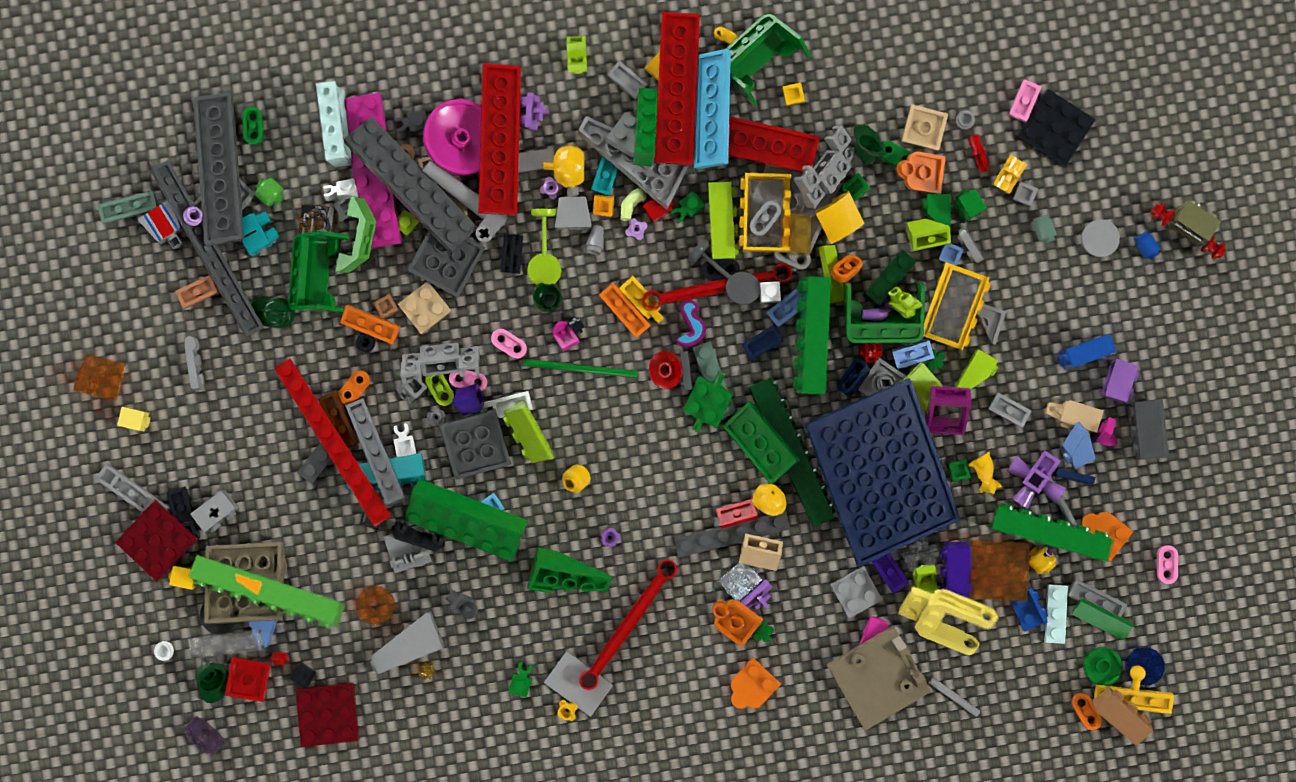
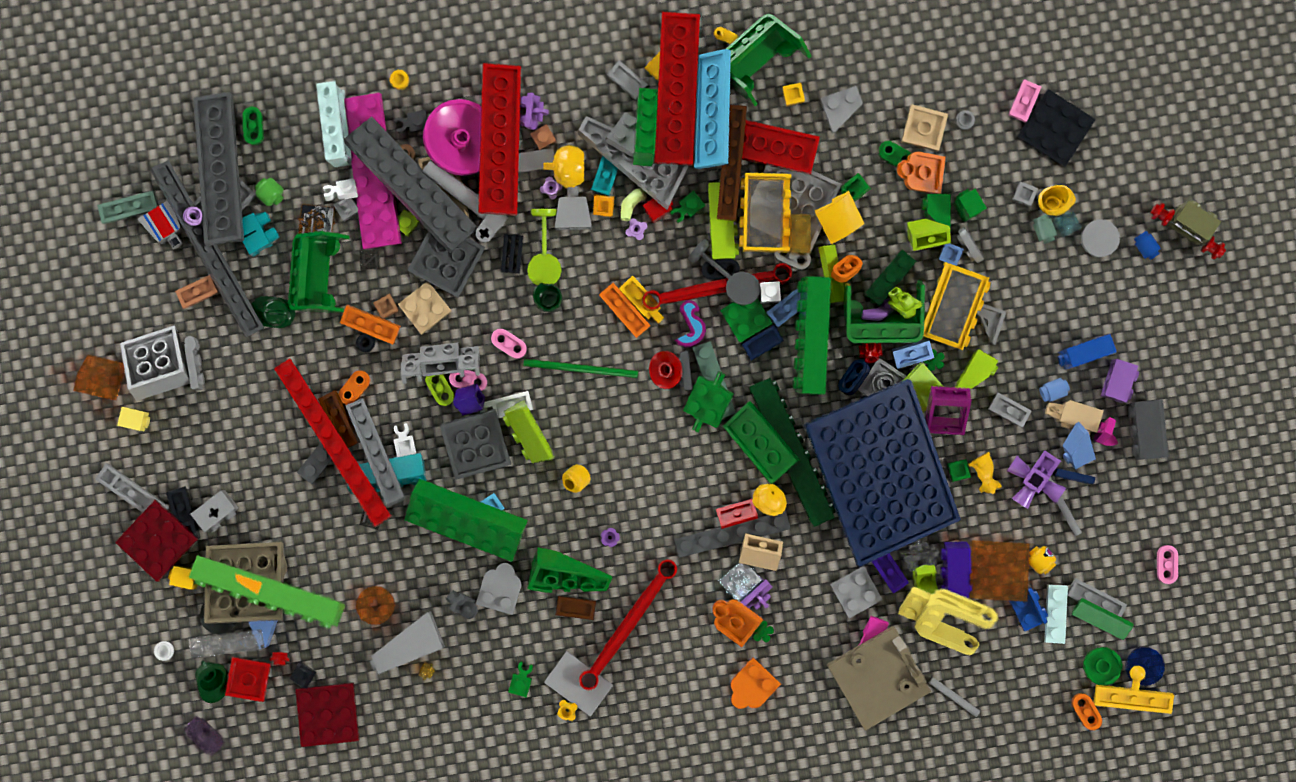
(154, 363): none -> light grey slope
(365, 231): bright green slope -> none
(399, 79): none -> yellow tile
(405, 555): light grey hinge -> none
(409, 392): light grey brick -> none
(425, 540): black piece -> none
(441, 415): light grey plate -> none
(500, 589): none -> light grey plate
(543, 137): none -> nougat plate
(564, 335): dark pink plate -> none
(575, 607): none -> reddish brown tile
(576, 54): lime brick -> none
(576, 324): black plate -> none
(595, 241): light grey cone -> none
(732, 171): none -> reddish brown plate
(746, 319): none -> green plate
(764, 218): light grey plate -> none
(828, 170): light grey bracket -> none
(840, 106): none -> light grey wing
(868, 144): dark green piece -> none
(979, 153): red axle -> none
(1009, 174): yellow hips -> none
(1051, 533): green brick -> none
(1054, 390): none -> medium blue brick
(1056, 200): none -> yellow hair
(1068, 224): none -> clear light blue plate
(1109, 524): orange plate -> none
(1123, 715): medium nougat brick -> none

